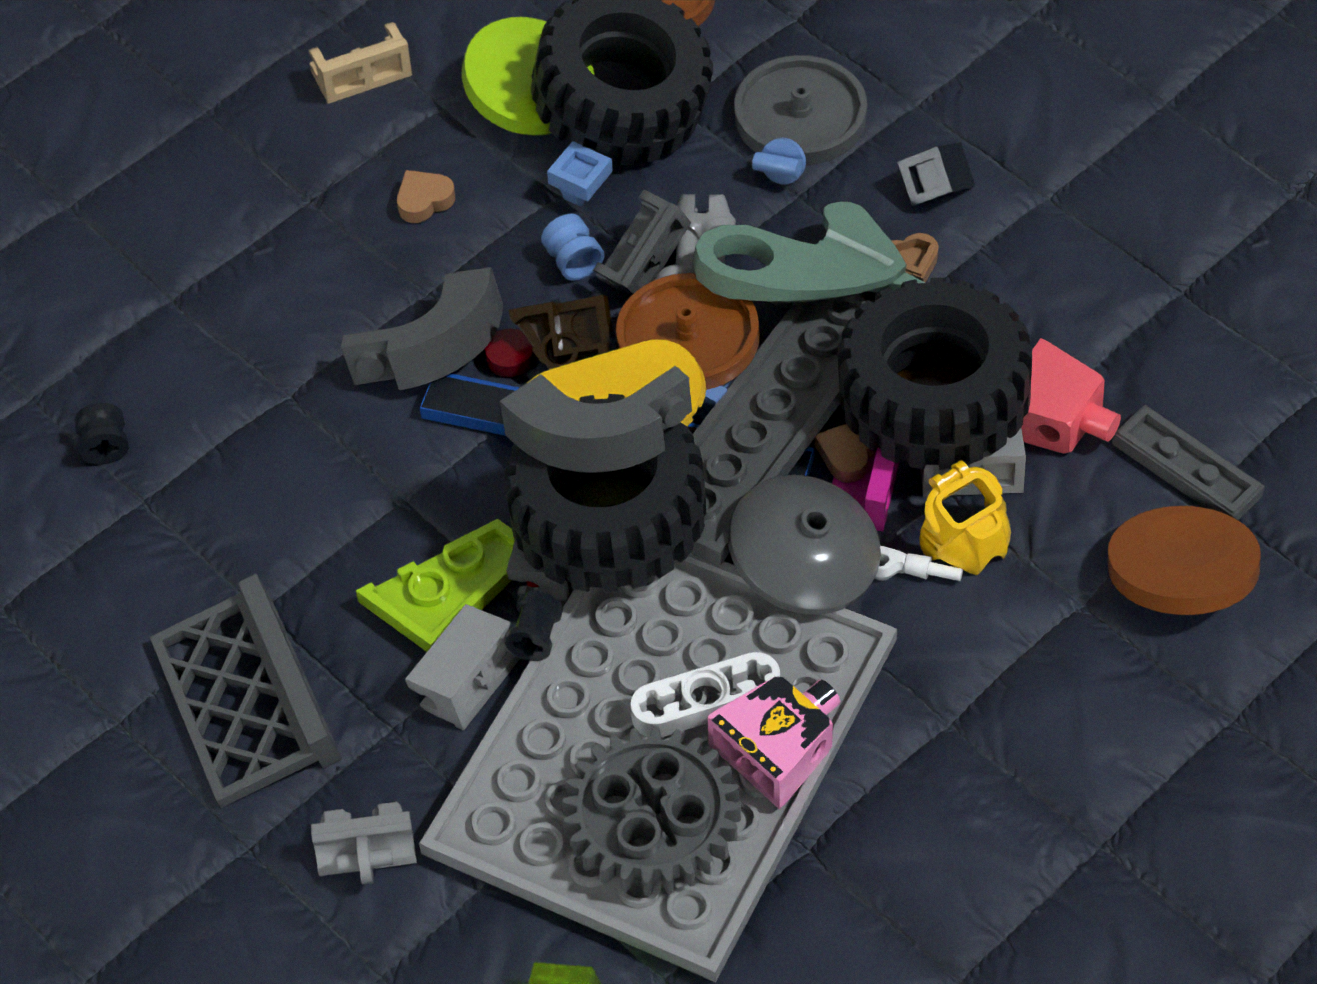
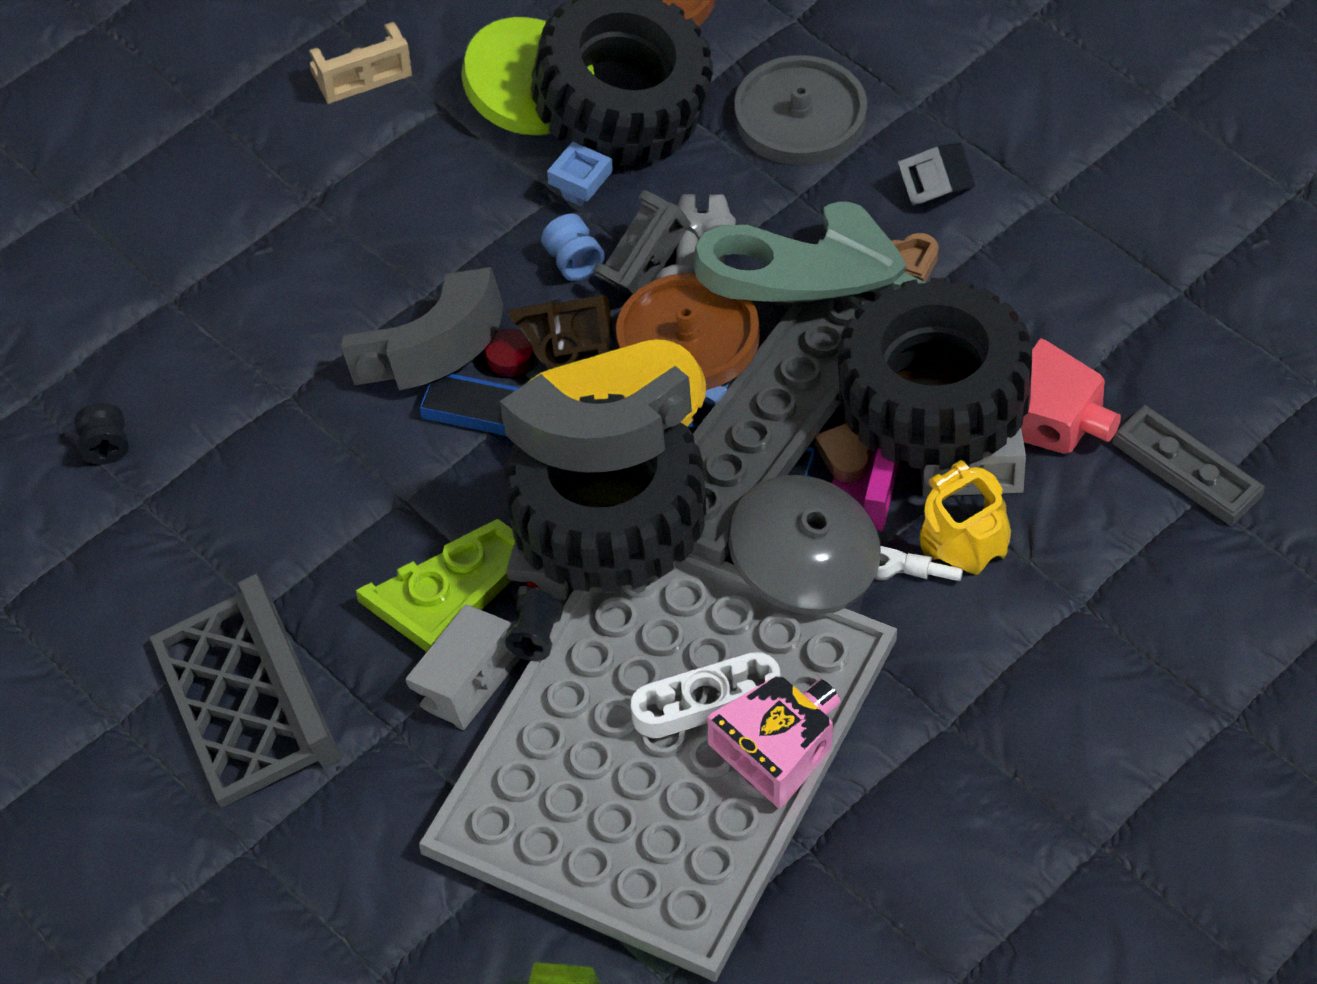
(363, 842): light grey hips -> none
(424, 194): medium nougat tile -> none
(606, 828): dark grey gear -> none
(780, 161): medium blue plate -> none
(1184, 560): dark orange piece -> none

